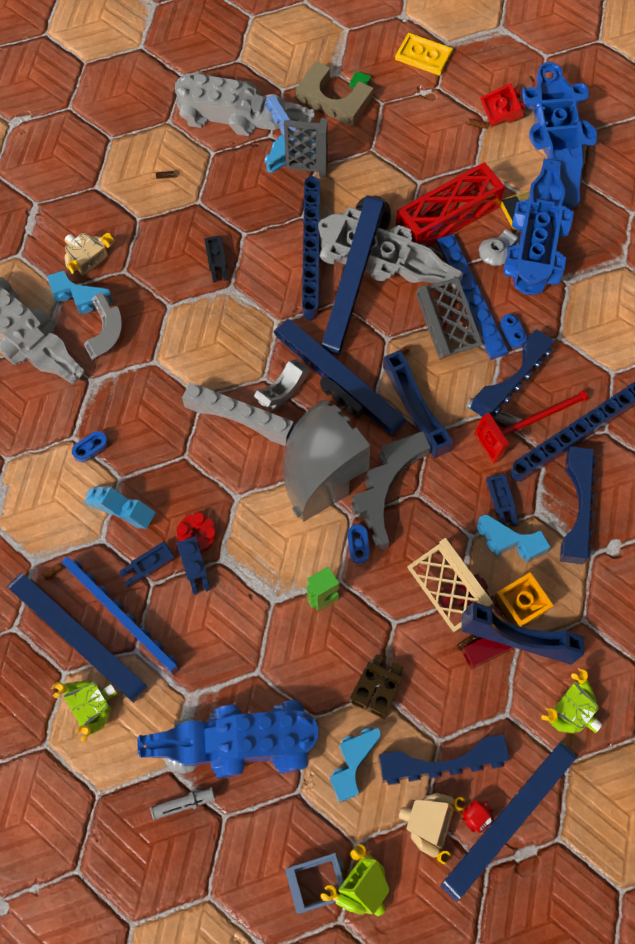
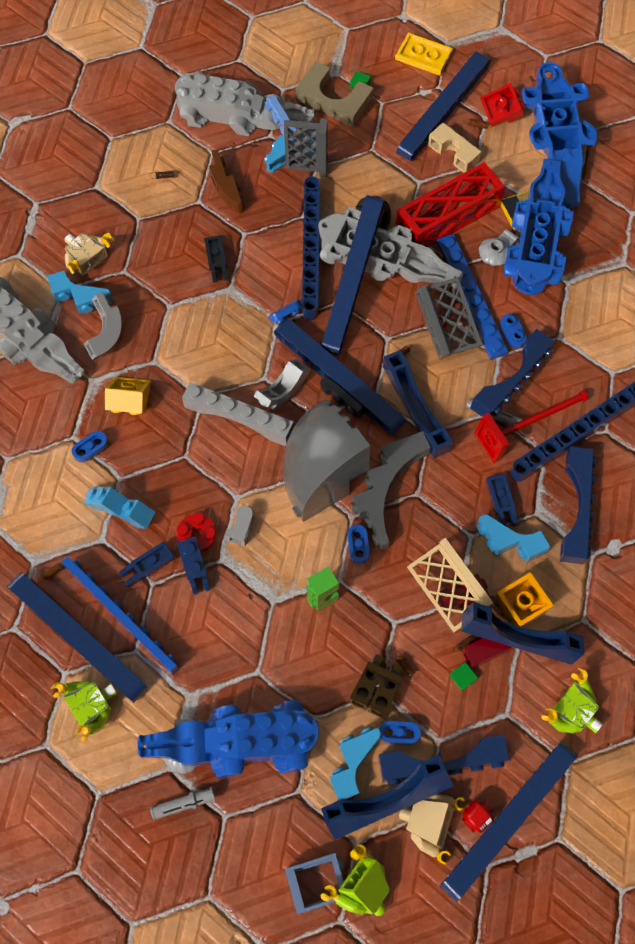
(127, 395): none -> yellow slope
(225, 184): none -> reddish brown slope
(241, 527): none -> light grey leg
(279, 316): none -> blue plate
(351, 815): none -> dark blue arch
(399, 732): none -> blue plate
(406, 667): none -> dark orange piece
(443, 106): none -> dark blue beam
(445, 138): none -> tan arch
(463, 677): none -> green tile

